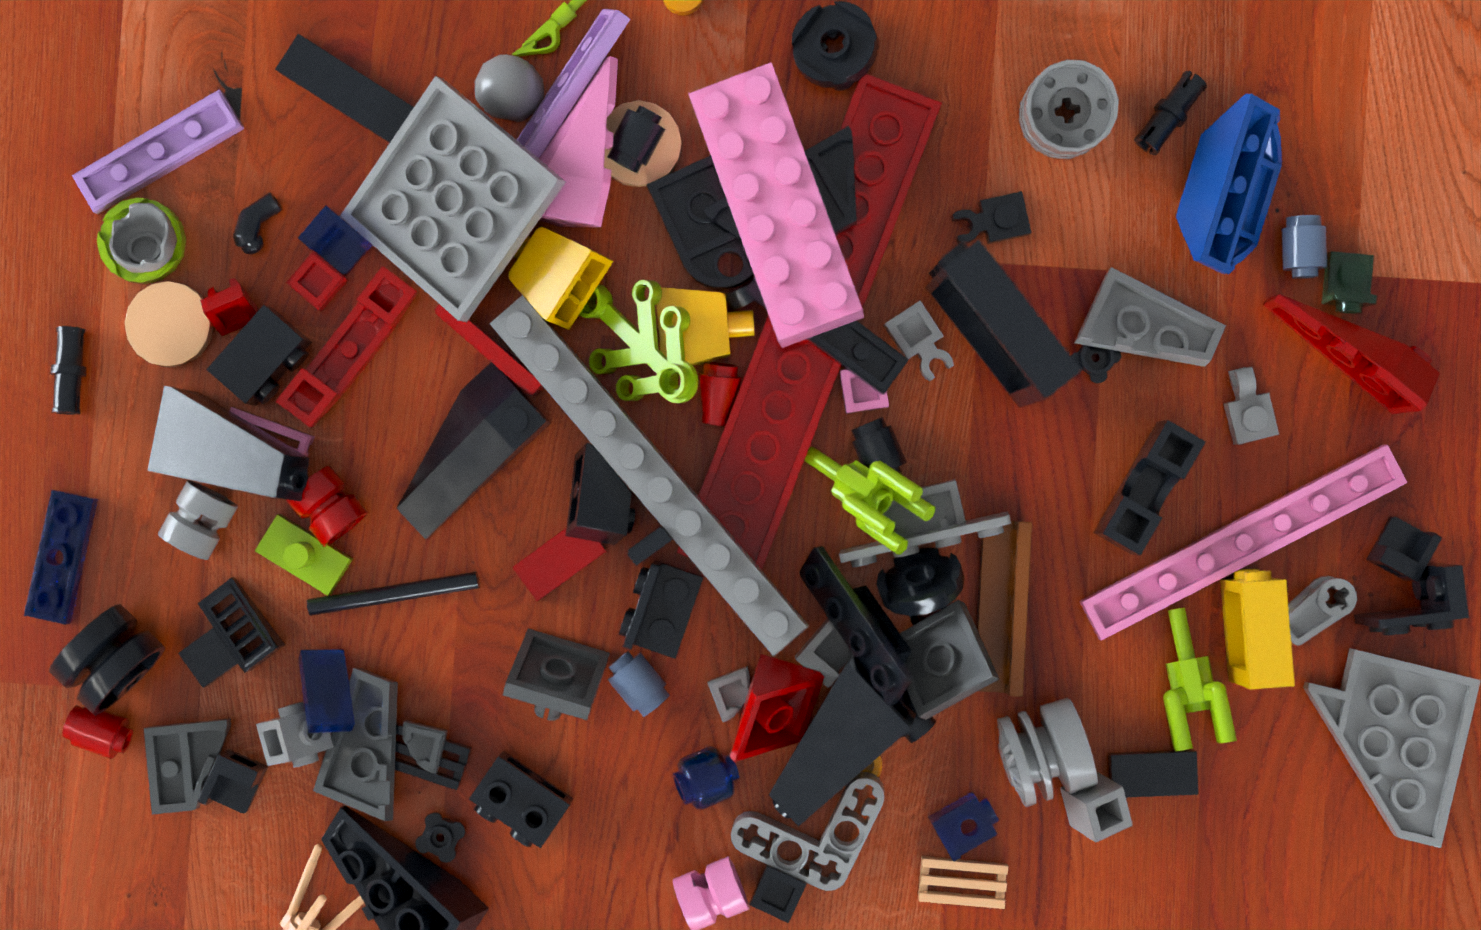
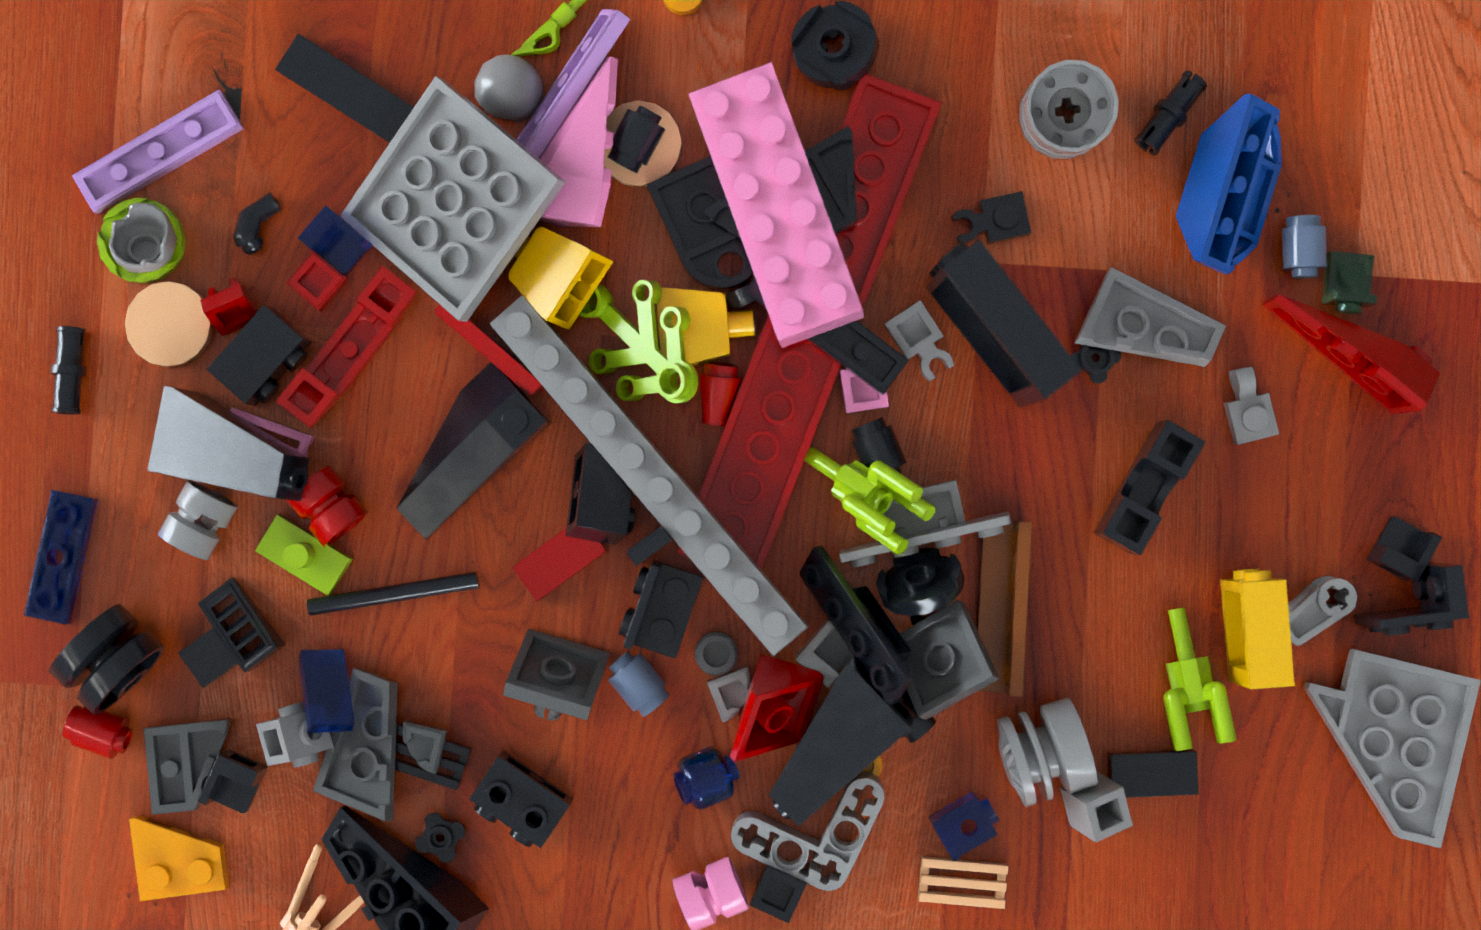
(175, 862): none -> light orange wing
(716, 653): none -> dark grey tile
(1243, 542): bright pink plate -> none

